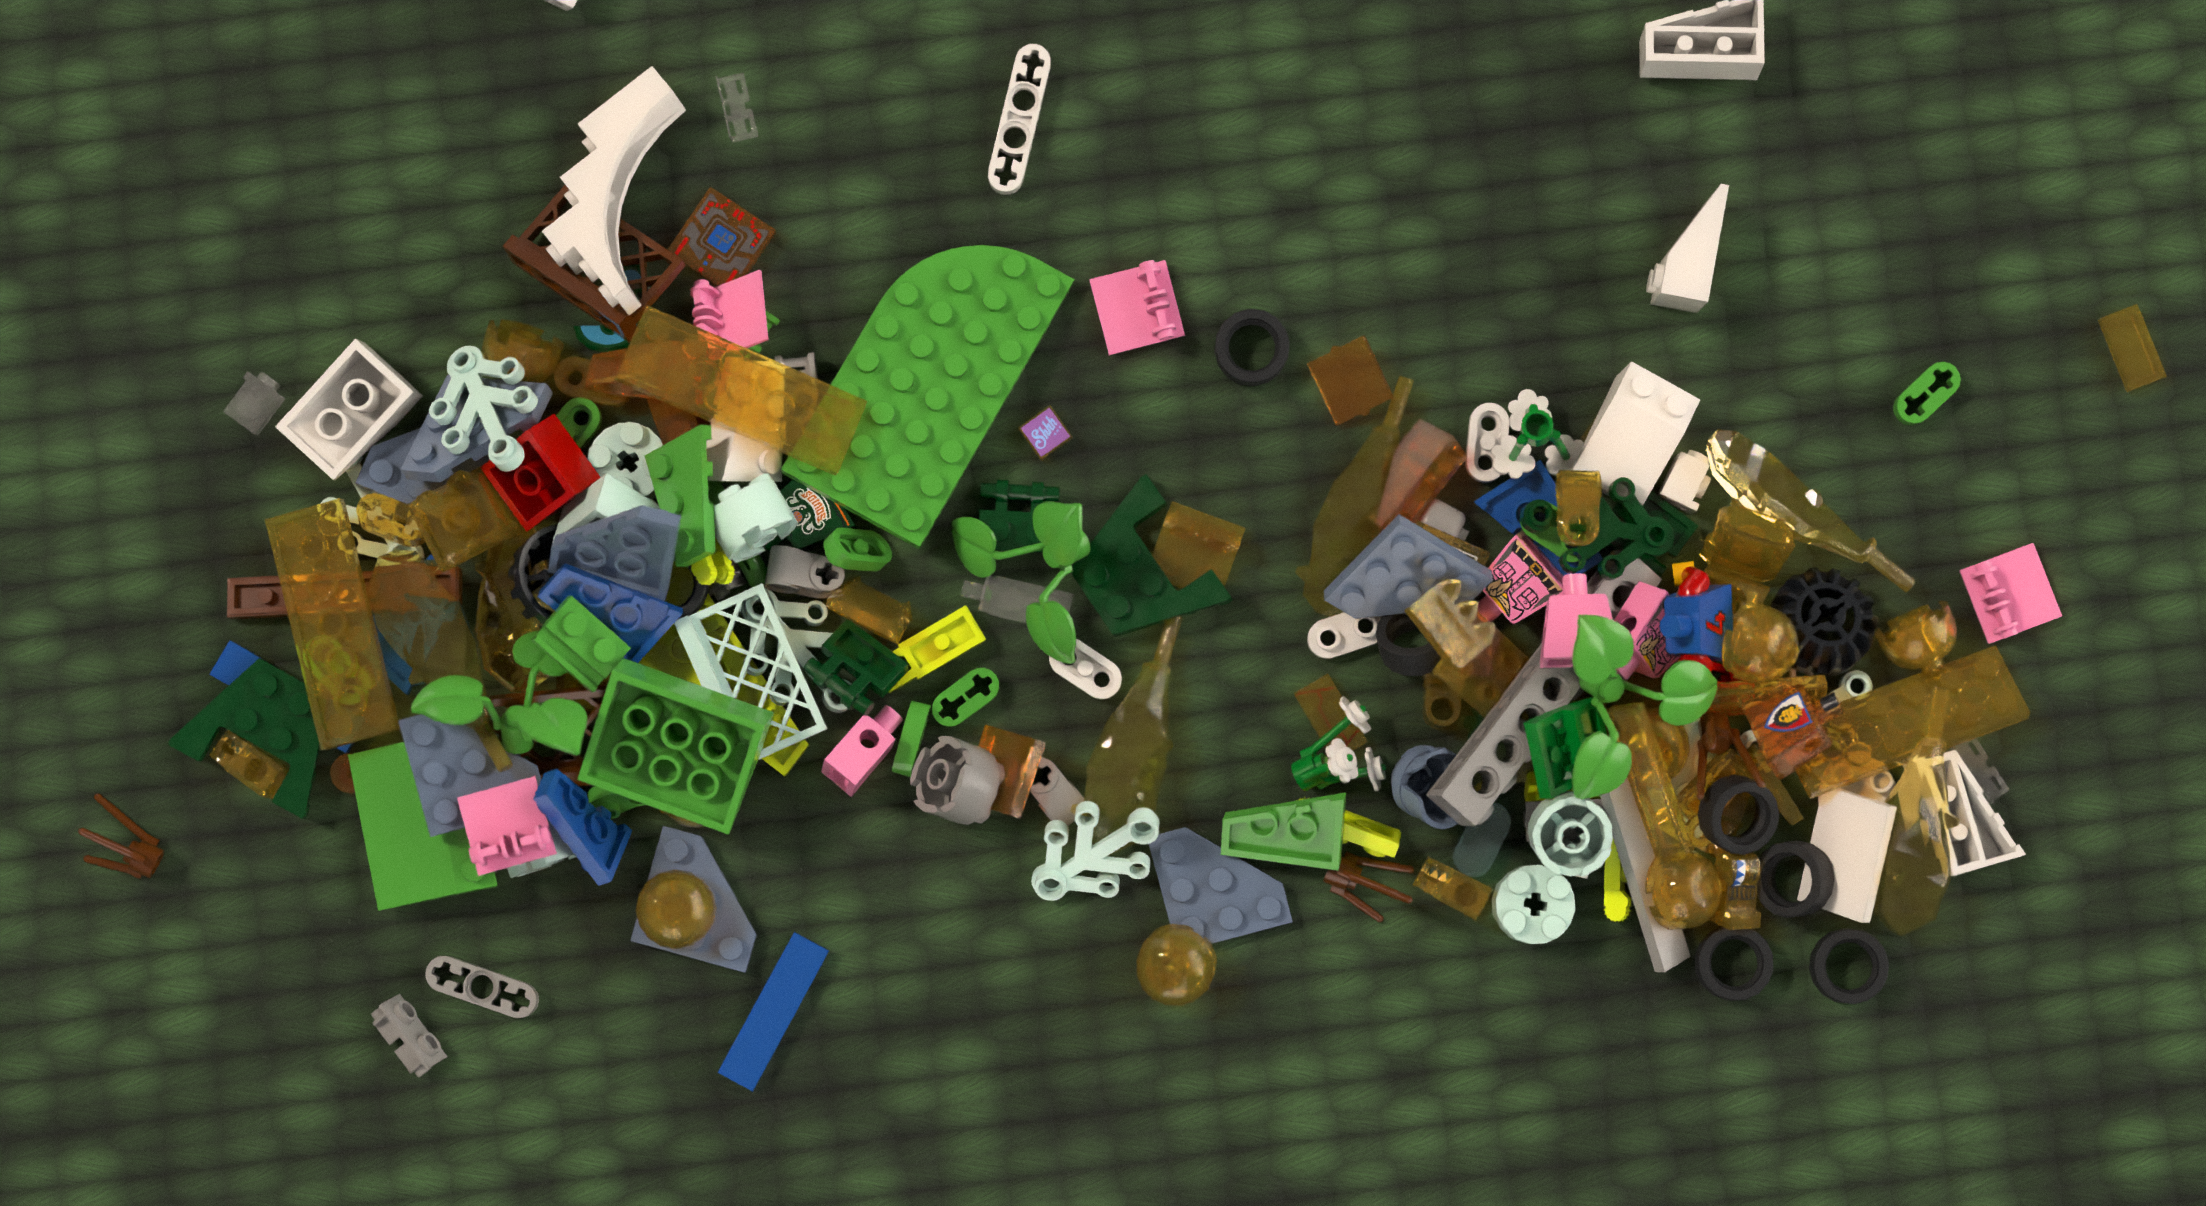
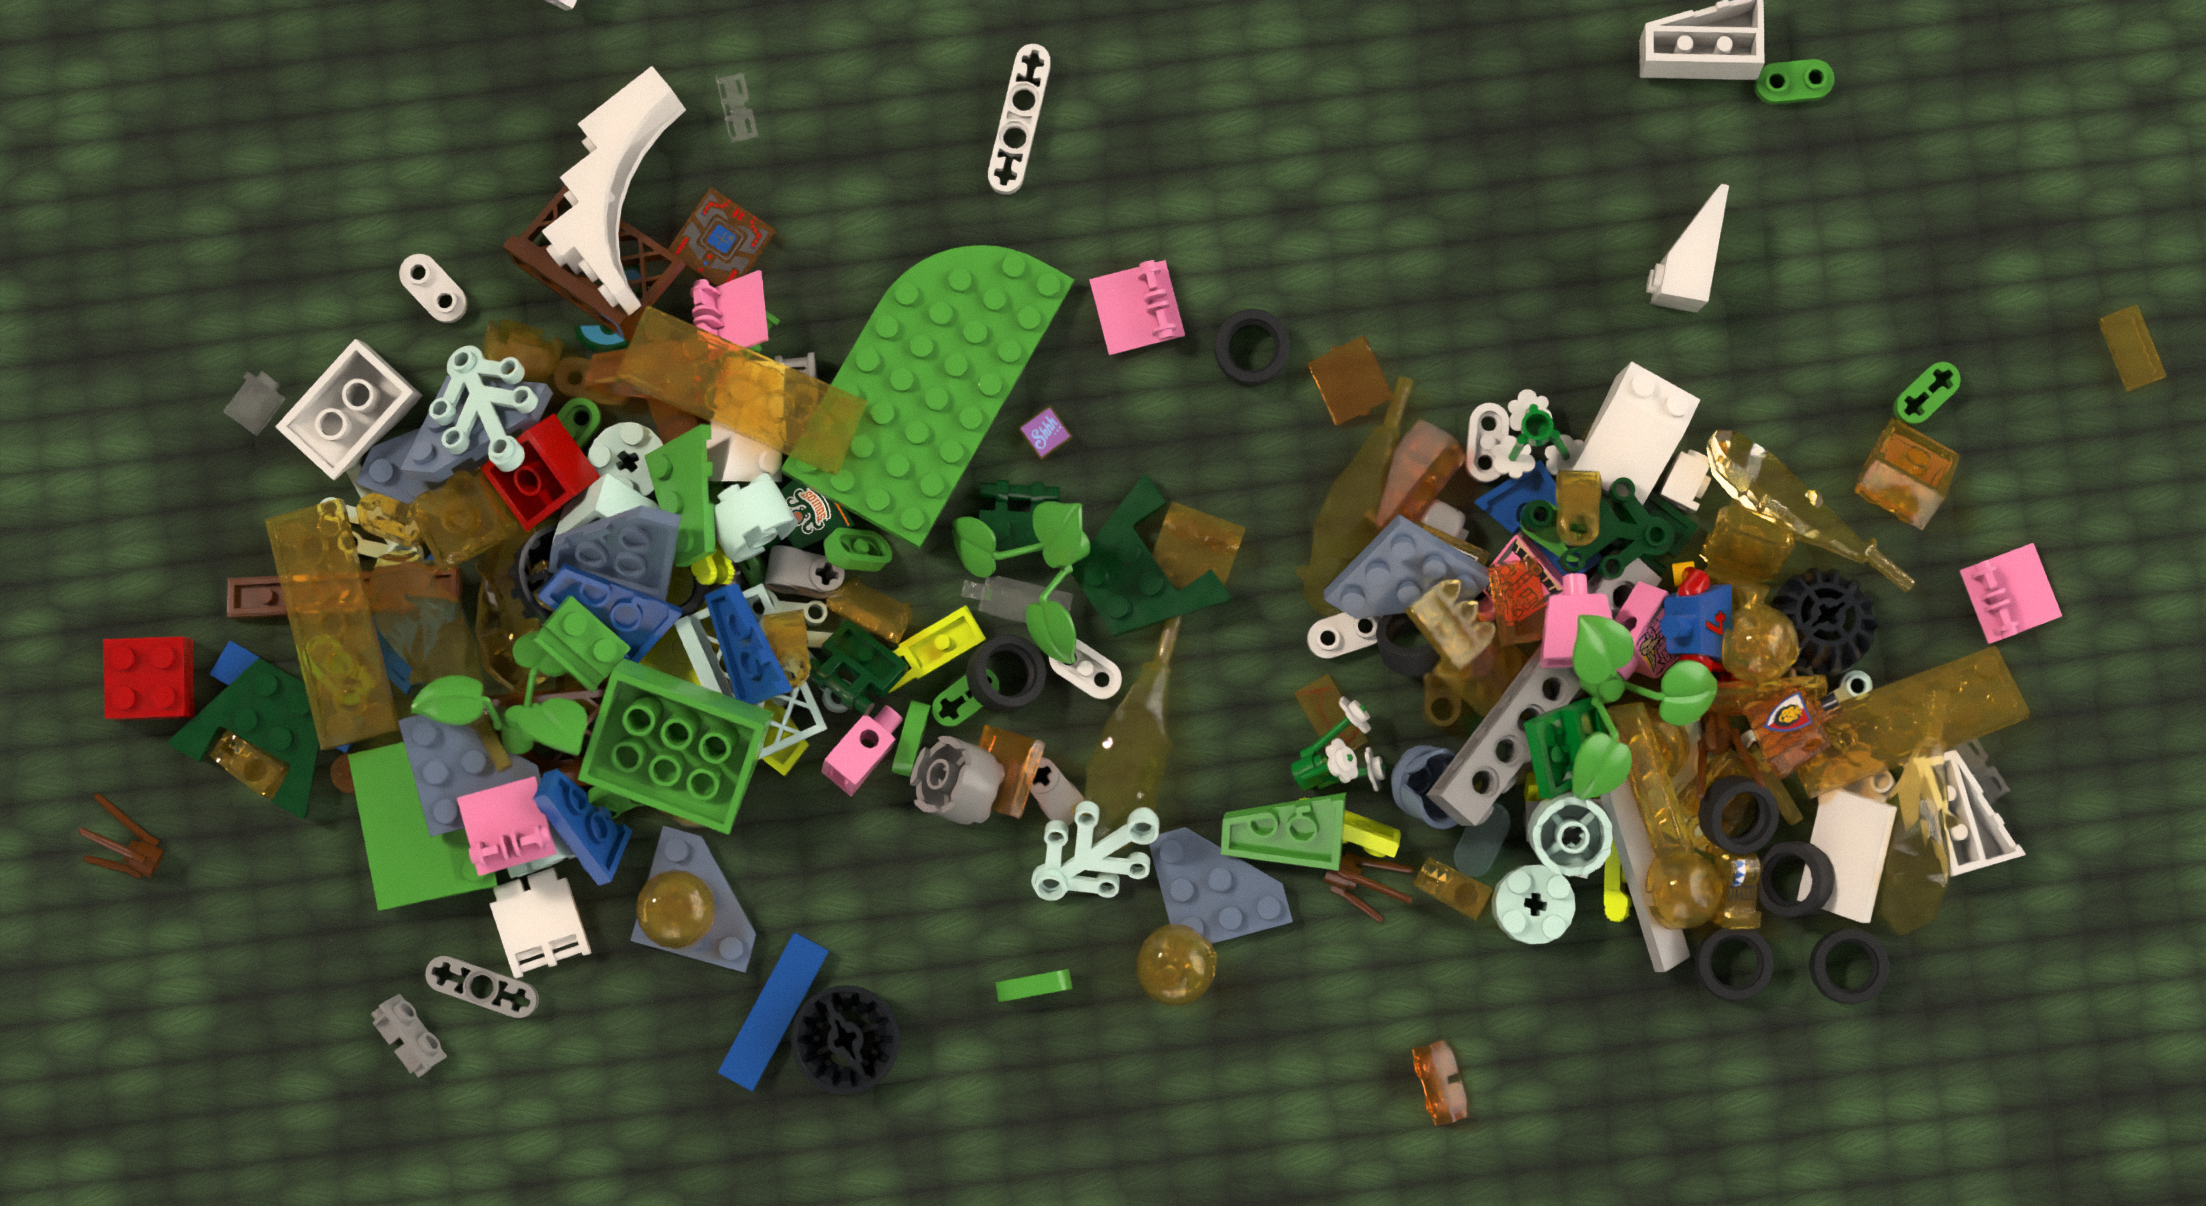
(149, 678): none -> red brick
(432, 288): none -> white plate
(538, 921): none -> white plate
(745, 650): none -> blue wing
(789, 640): none -> clear yellow piece
(829, 1005): none -> black gear
(1030, 658): none -> black tyre
(1033, 985): none -> bright green beam
(1433, 1066): none -> clear orange hinge
(1517, 600): none -> clear orange hinge
(1795, 82): none -> bright green plate
(1907, 474): none -> clear yellow slope
(1919, 638): clear yellow cylinder -> none

